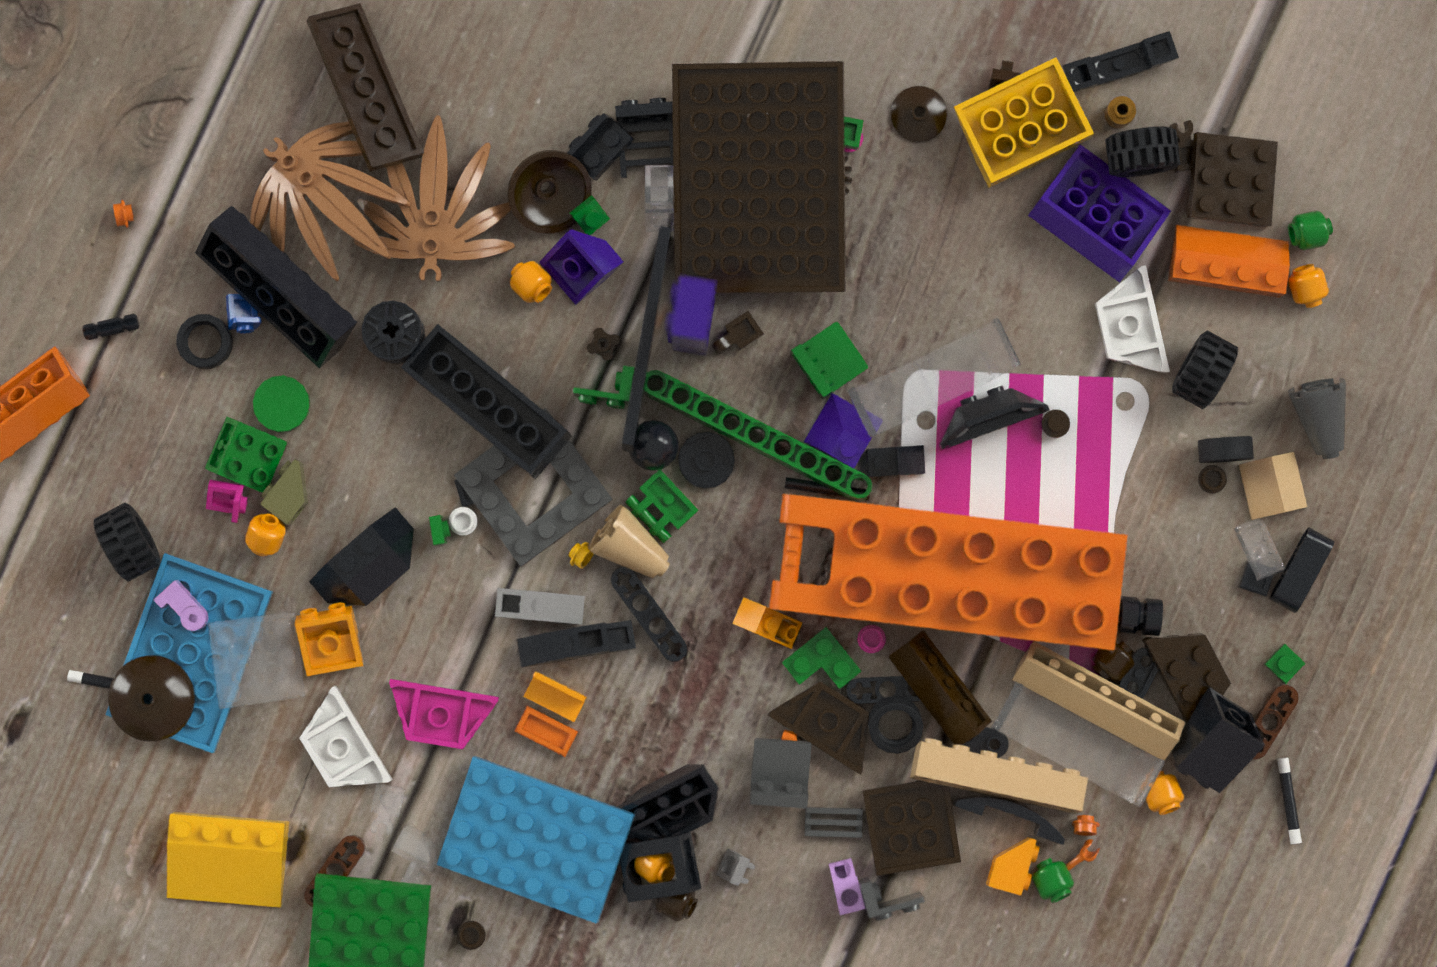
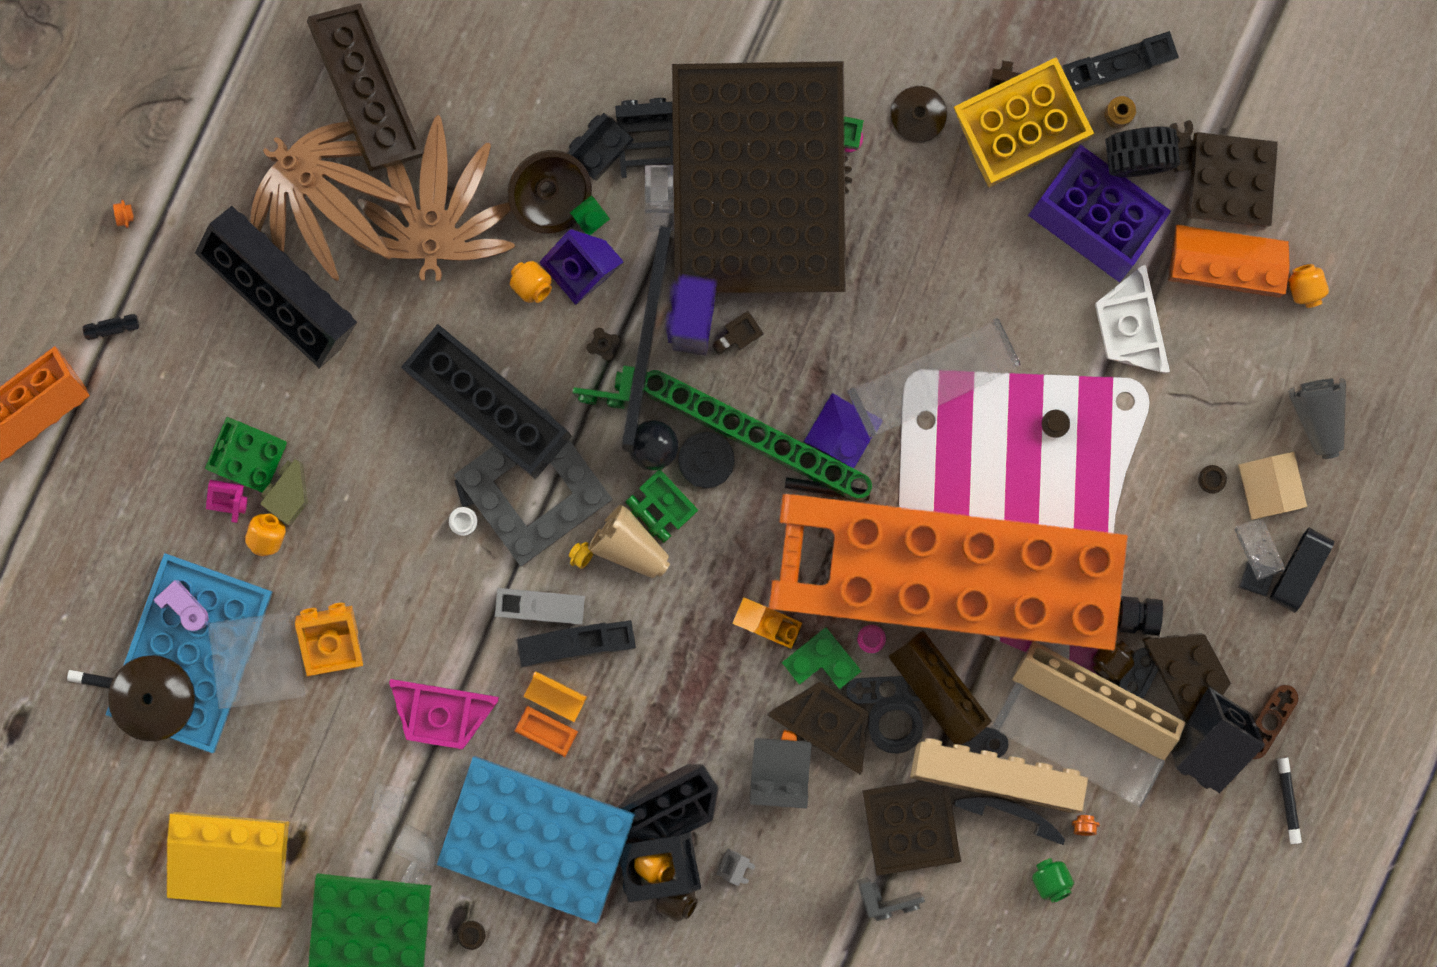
(126, 542): black tyre -> none
(198, 320): black tyre -> none
(241, 315): blue bracket -> none
(281, 403): green tile -> none
(341, 746): white wing -> none
(341, 849): reddish brown beam -> none
(368, 562): black wedge -> none
(407, 339): black wheel -> none
(439, 529): green plate -> none
(653, 611): black beam -> none
(829, 360): green bracket -> none
(832, 833): dark grey tile -> none
(846, 887): lavender leg -> none
(896, 461): black slope -> none
(989, 414): black wedge -> none
(1011, 867): light orange slope -> none
(1083, 855): orange hand -> none
(1165, 794): light orange head -> none
(1205, 369): black tyre -> none
(1225, 449): black tyre -> none
(1284, 663): green plate -> none
(1310, 230): green head -> none

